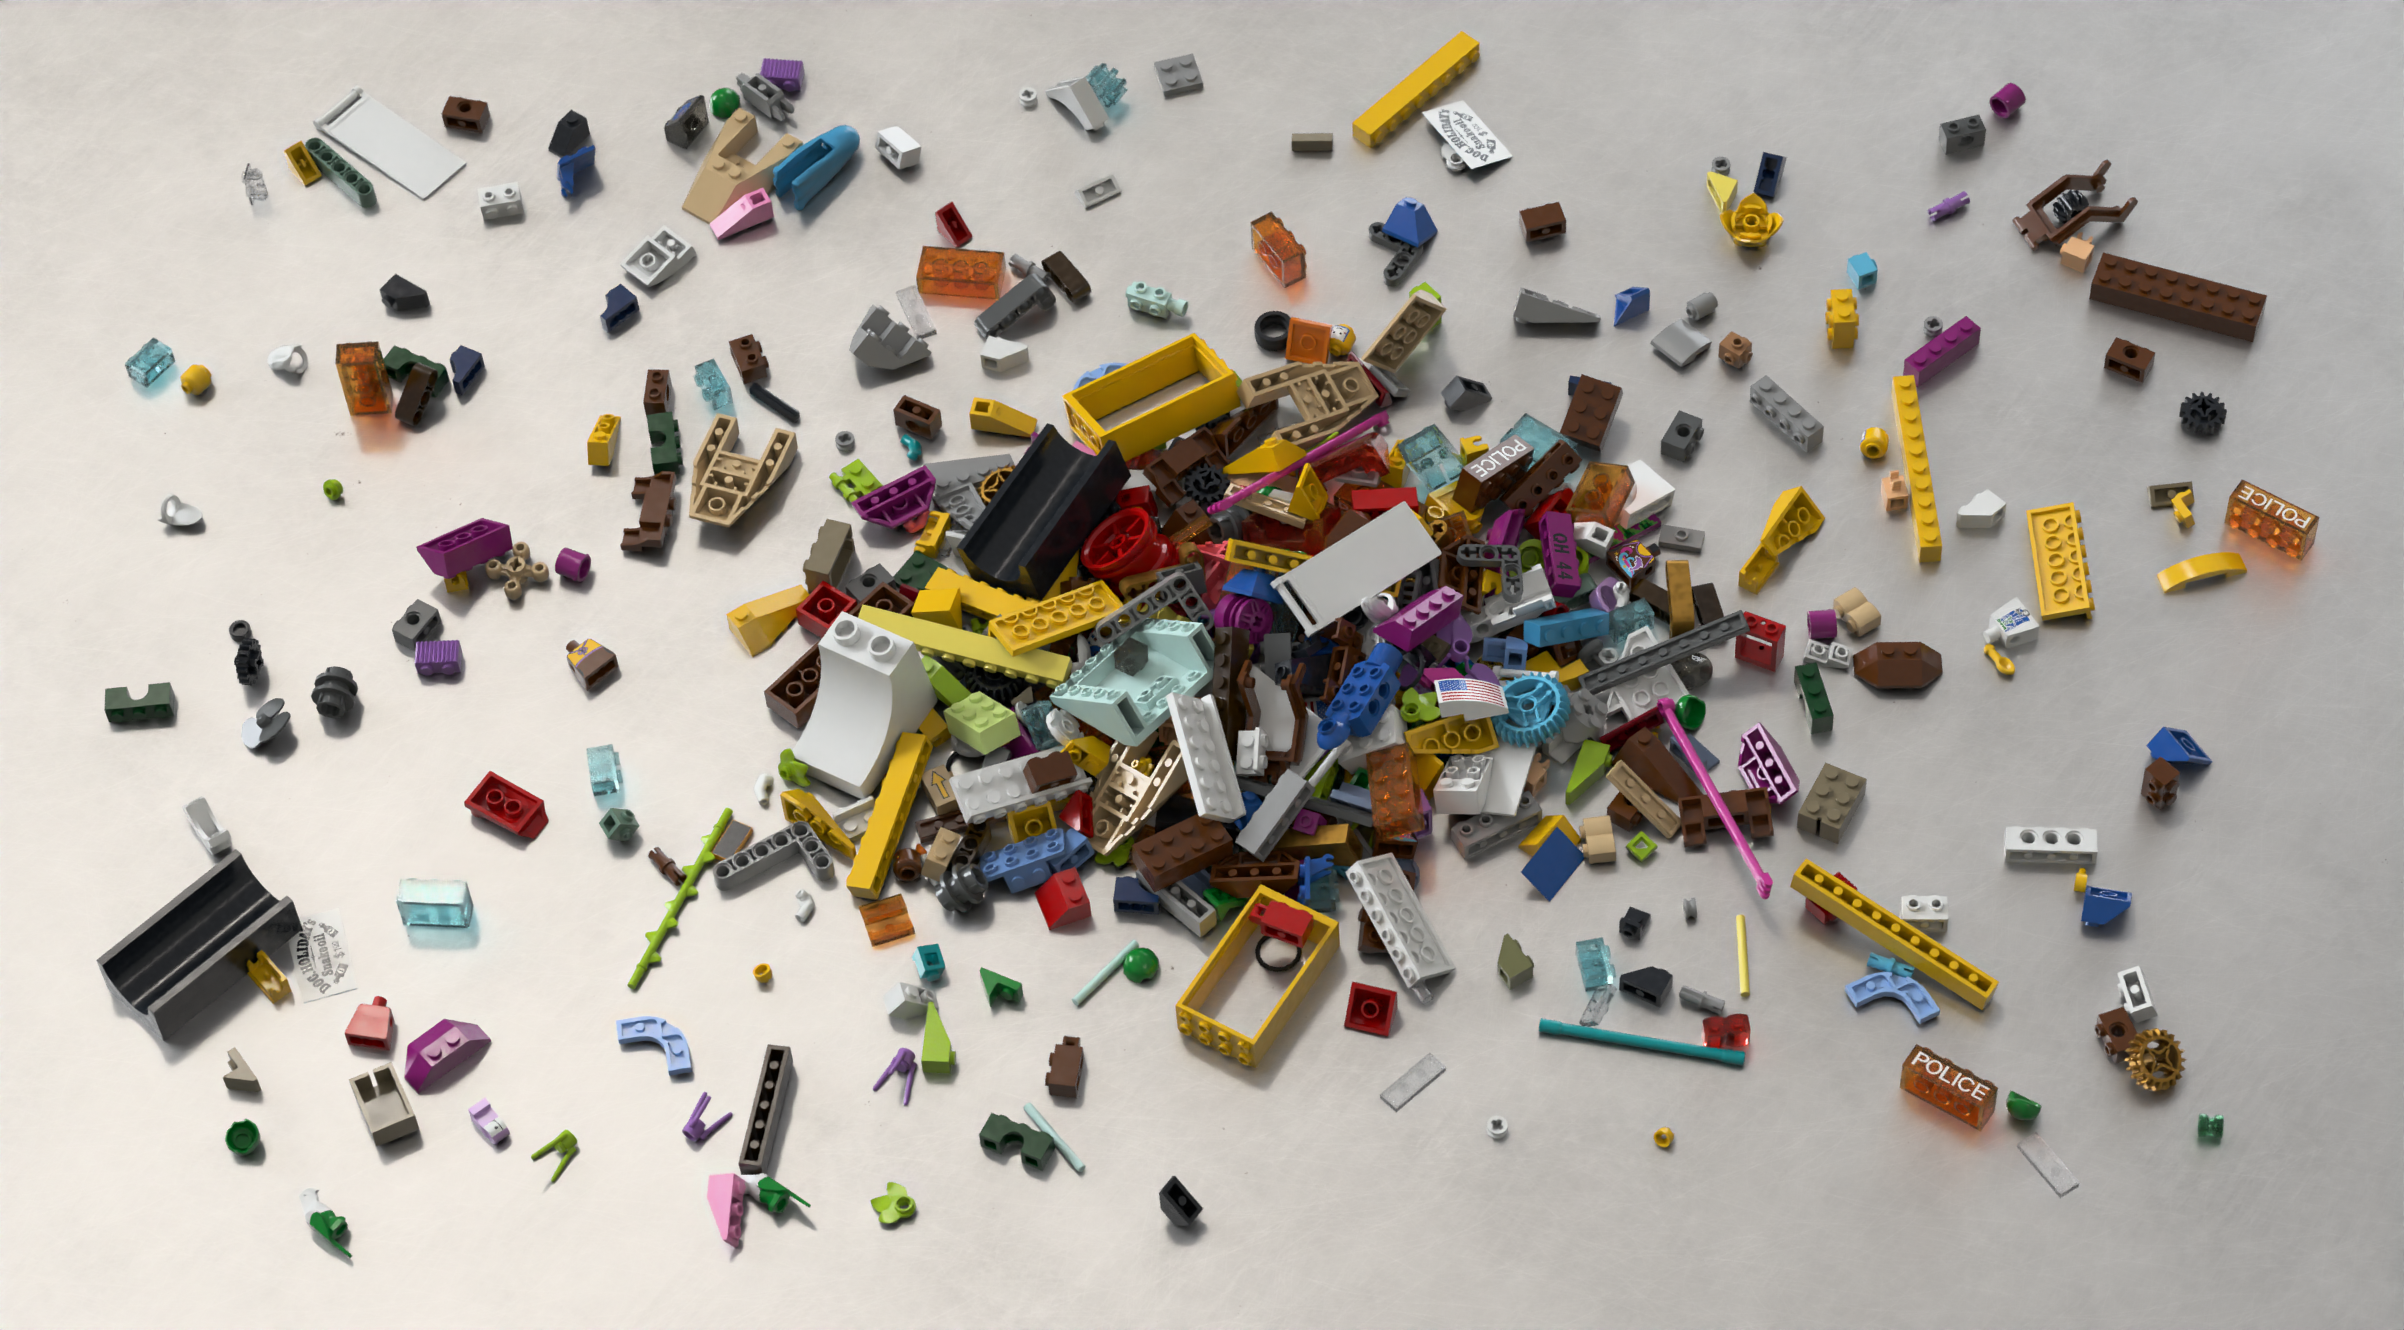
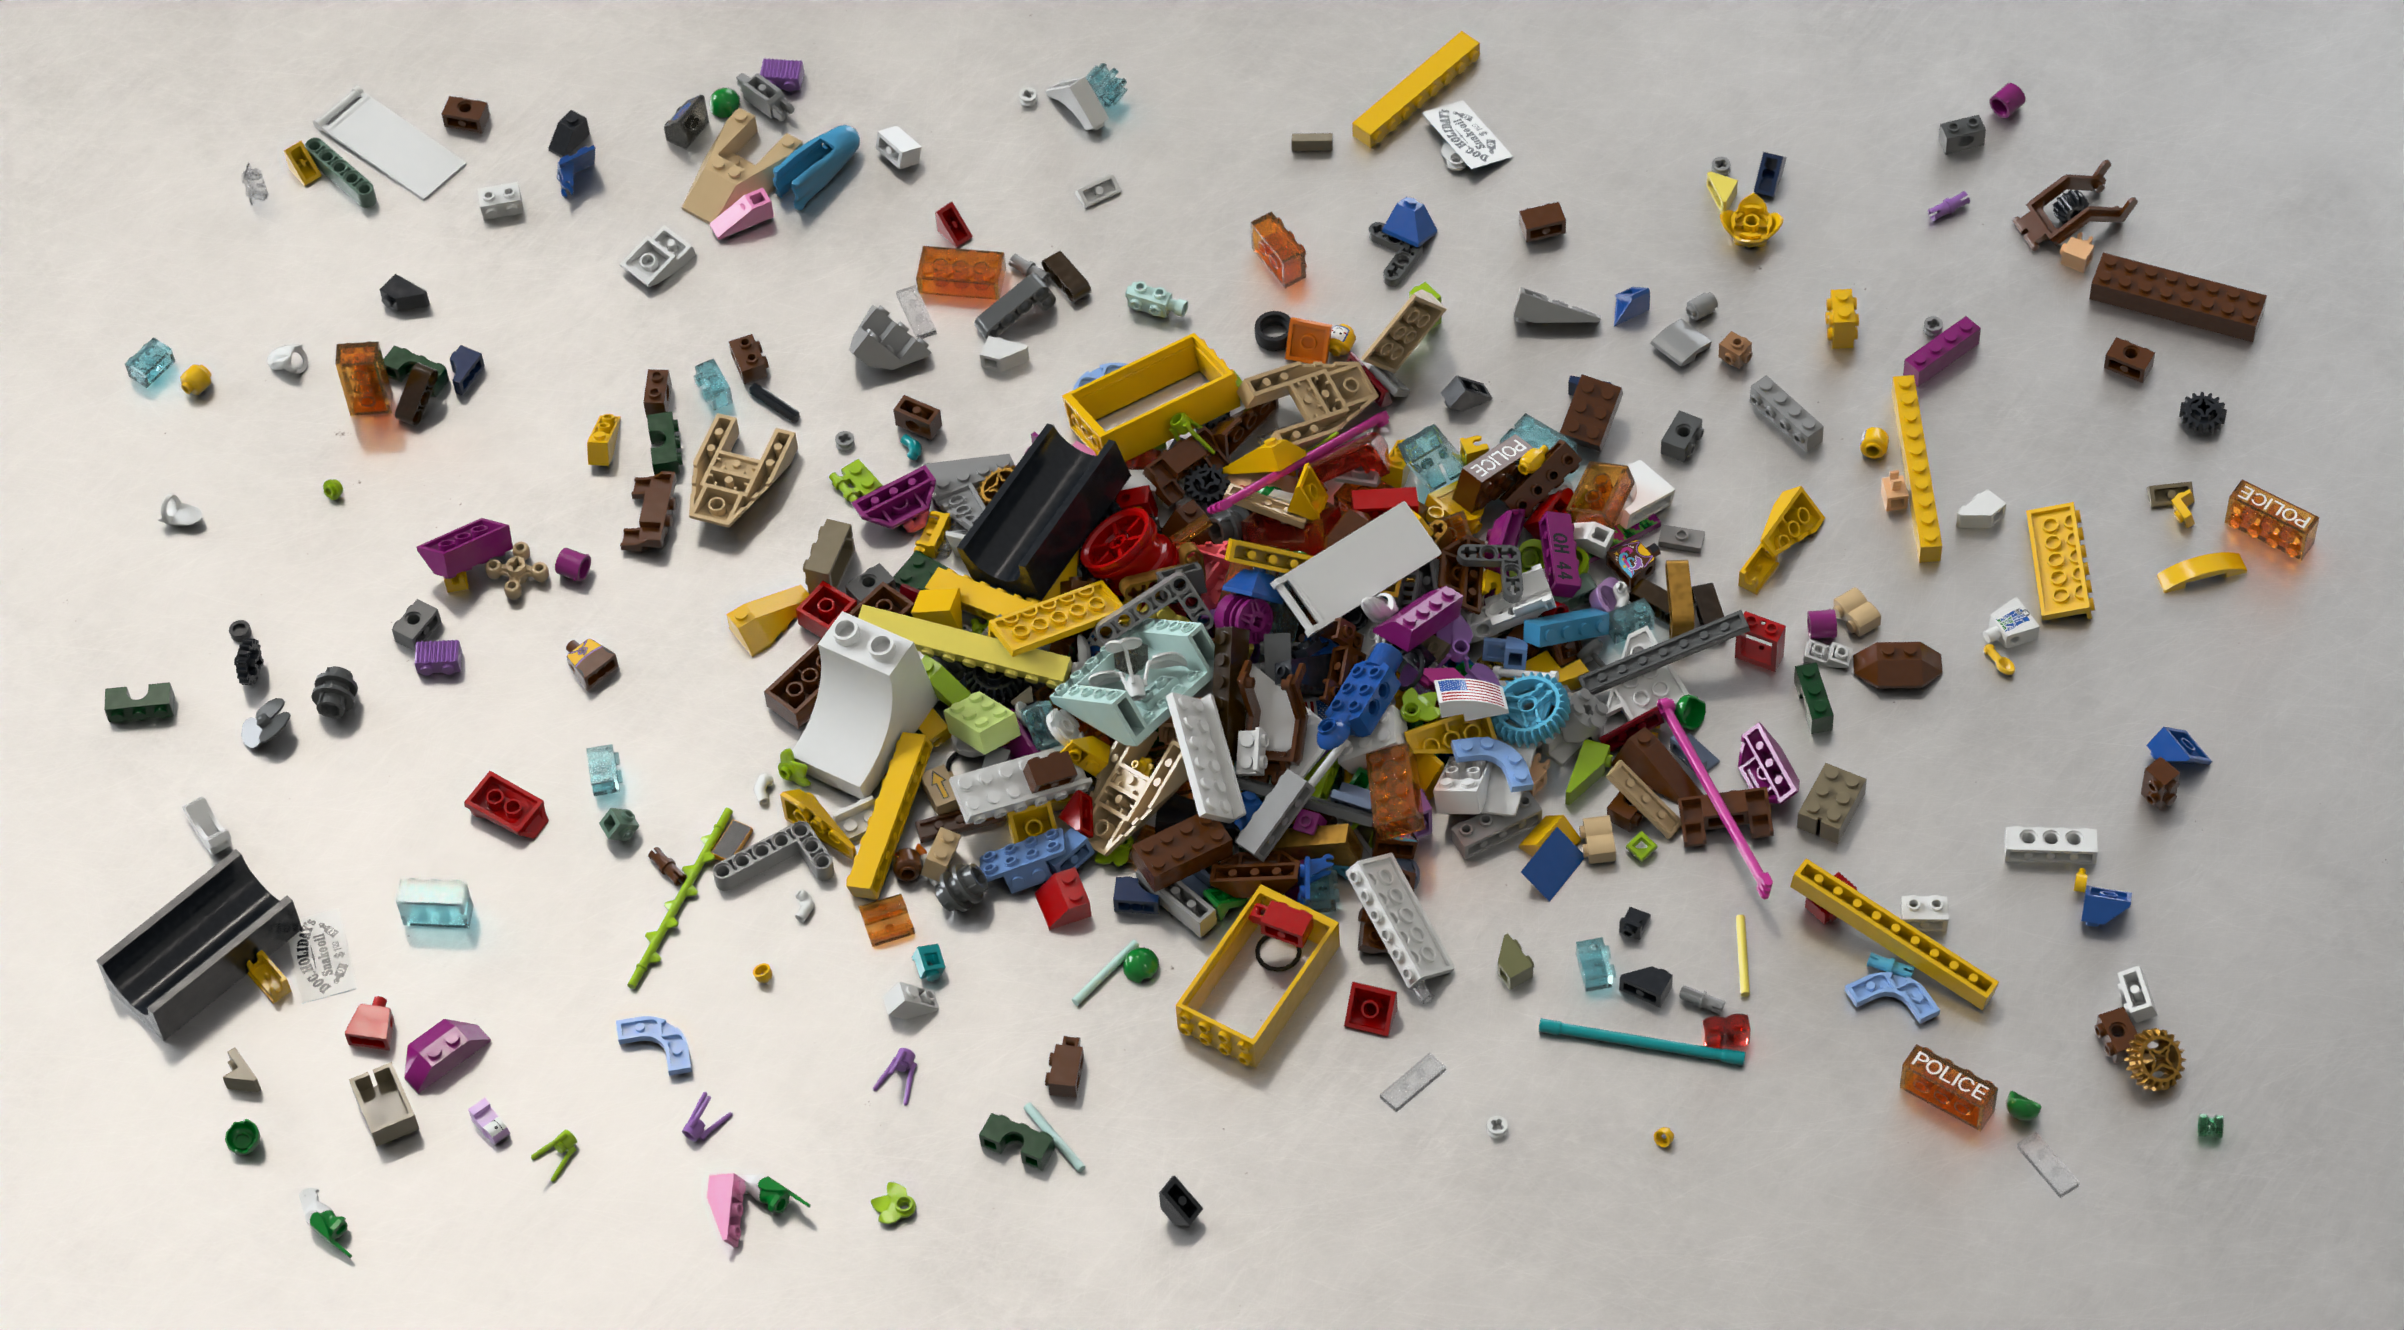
(620, 306): dark blue arch -> none
(766, 1110): dark brown brick -> none
(937, 1048): lime slope -> none
(975, 840): dark brown beam -> none
(998, 984): green slope -> none
(999, 418): yellow slope -> none
(1134, 685): none -> white plant
(1178, 74): light grey plate -> none
(1181, 424): none -> lime plant
(1498, 753): none -> light blue plate
(1532, 460): none -> yellow plant
(1597, 1005): clear plate -> none
(1608, 652): white bush -> none
(1689, 908): light grey bush -> none
(1693, 670): clear smoke dish -> none
(1862, 270): medium azure brick -> none

